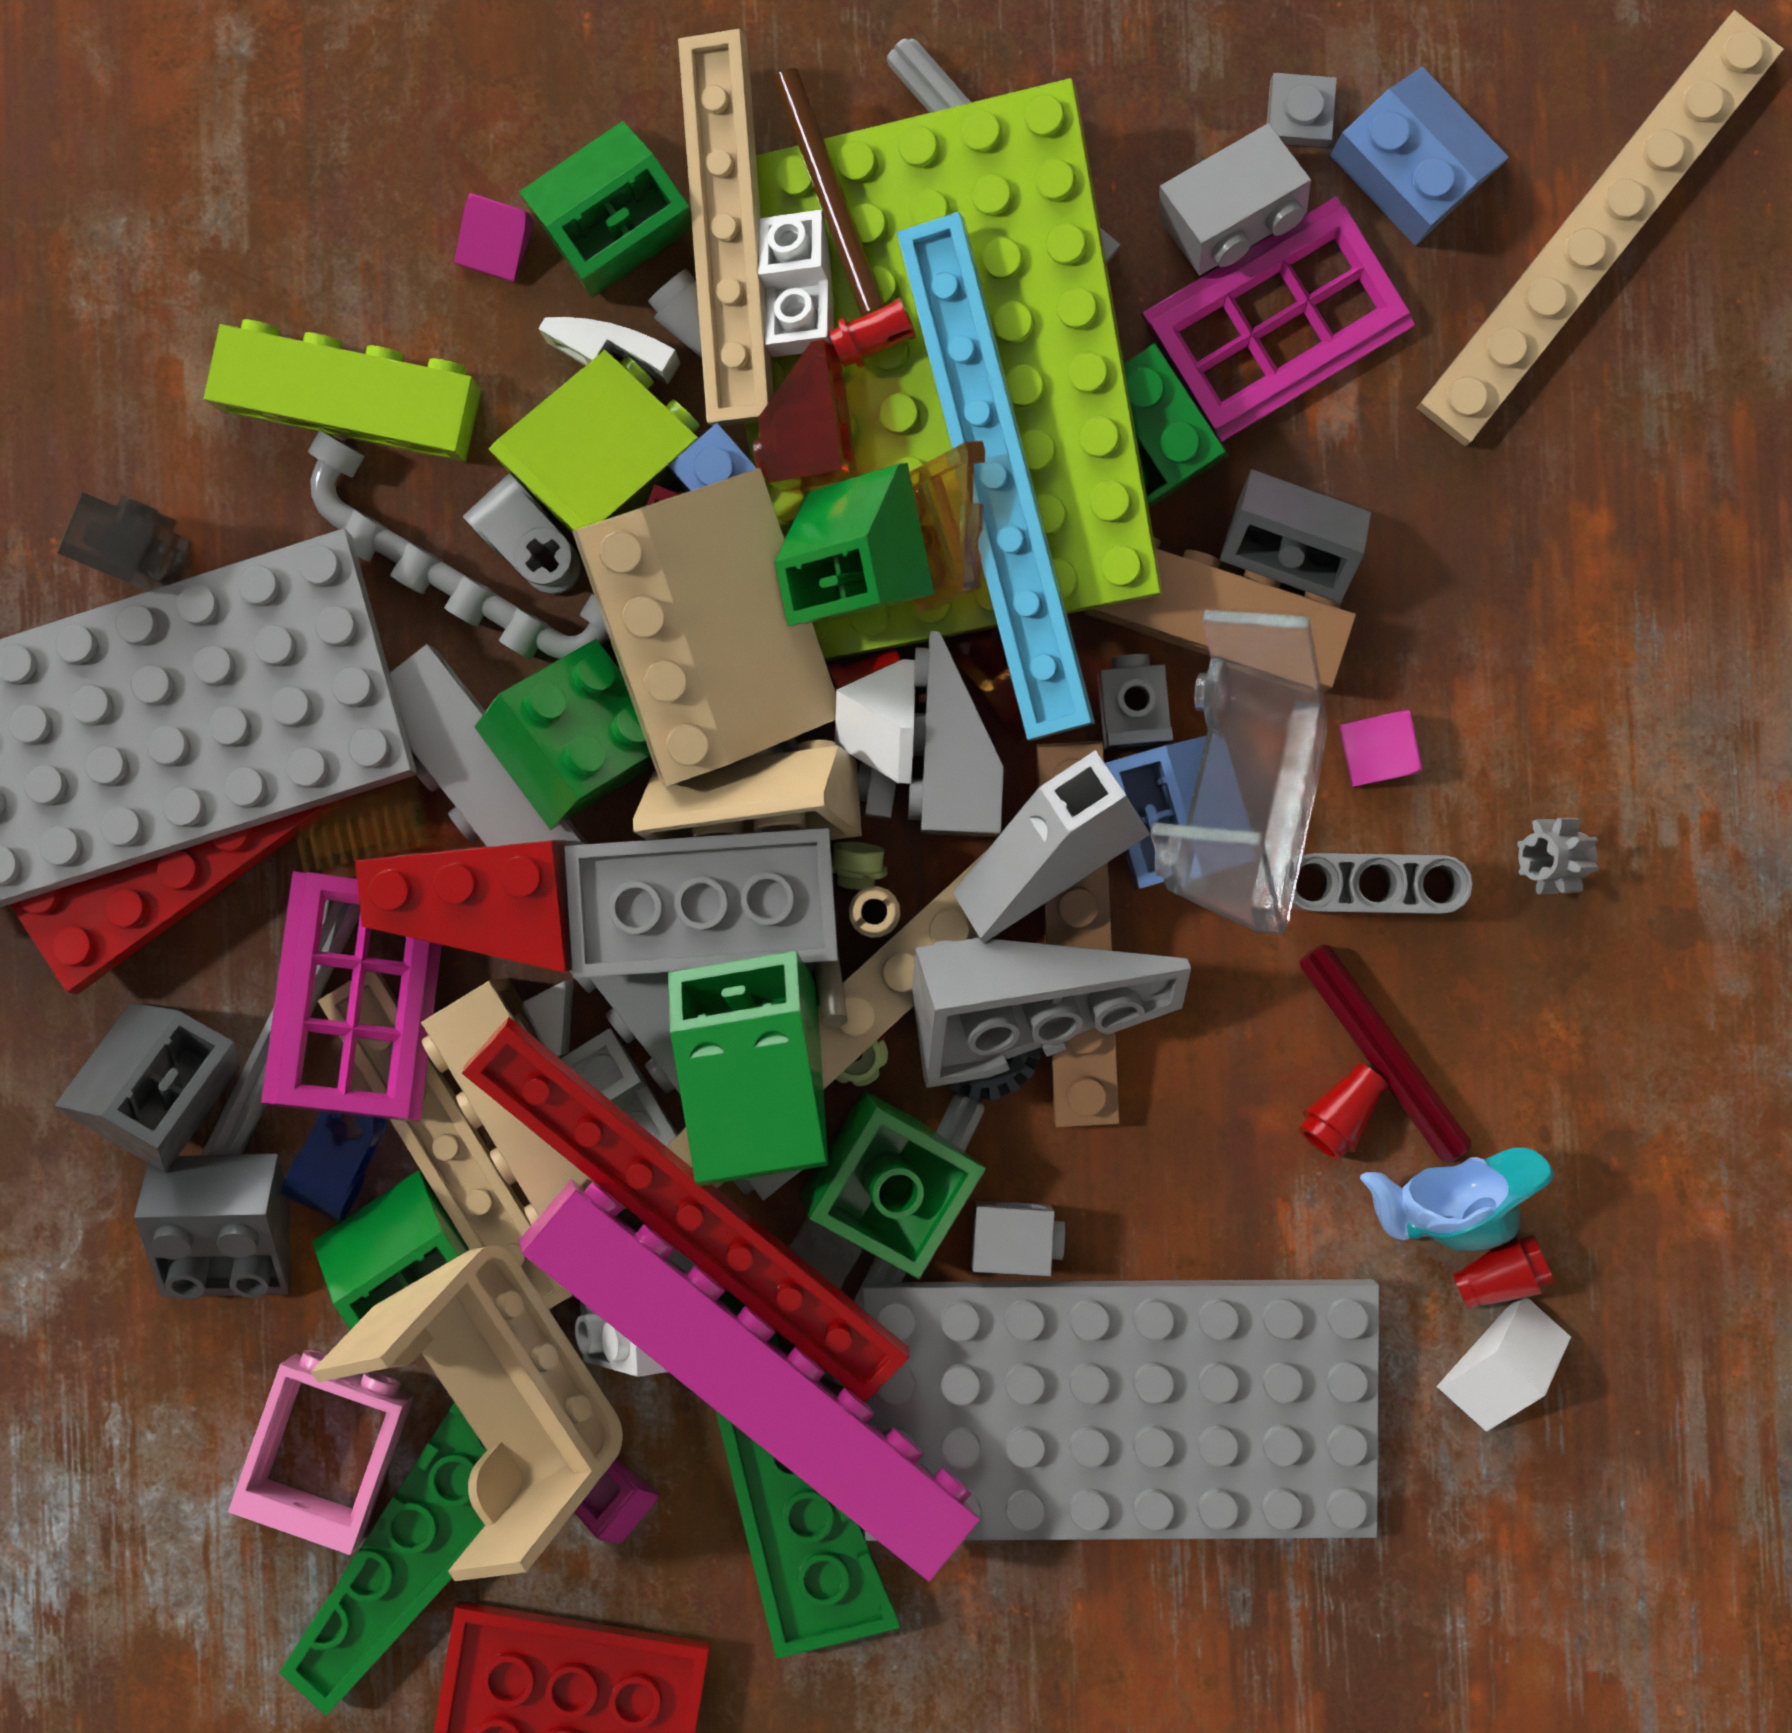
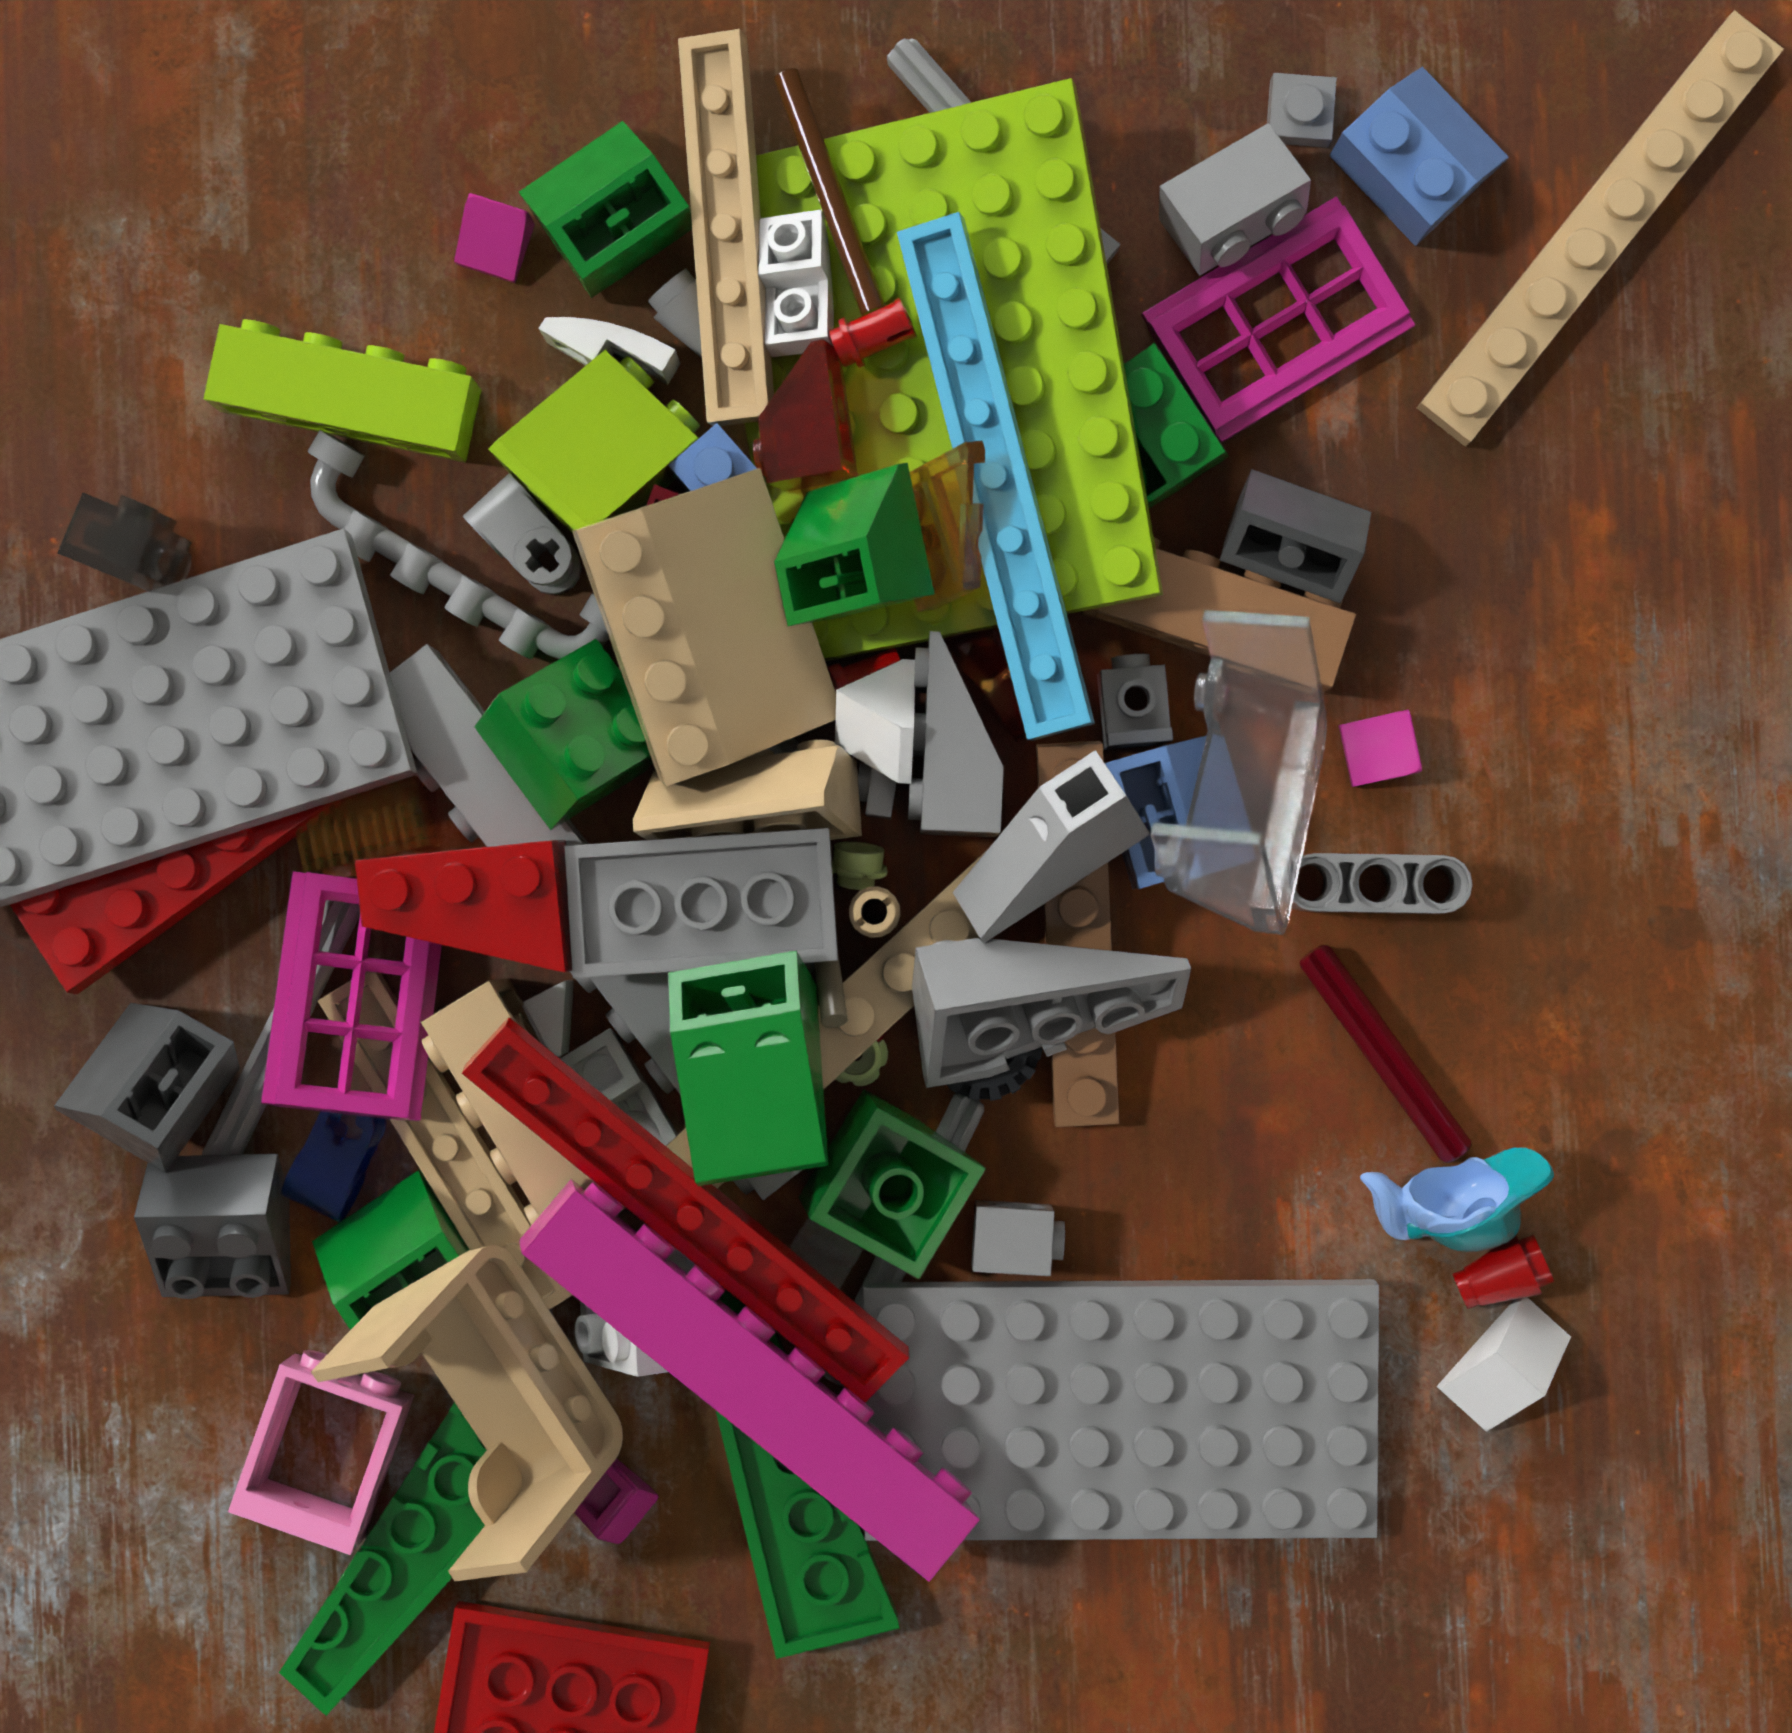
(1342, 1113): red cone -> none
(1557, 856): light grey gear -> none

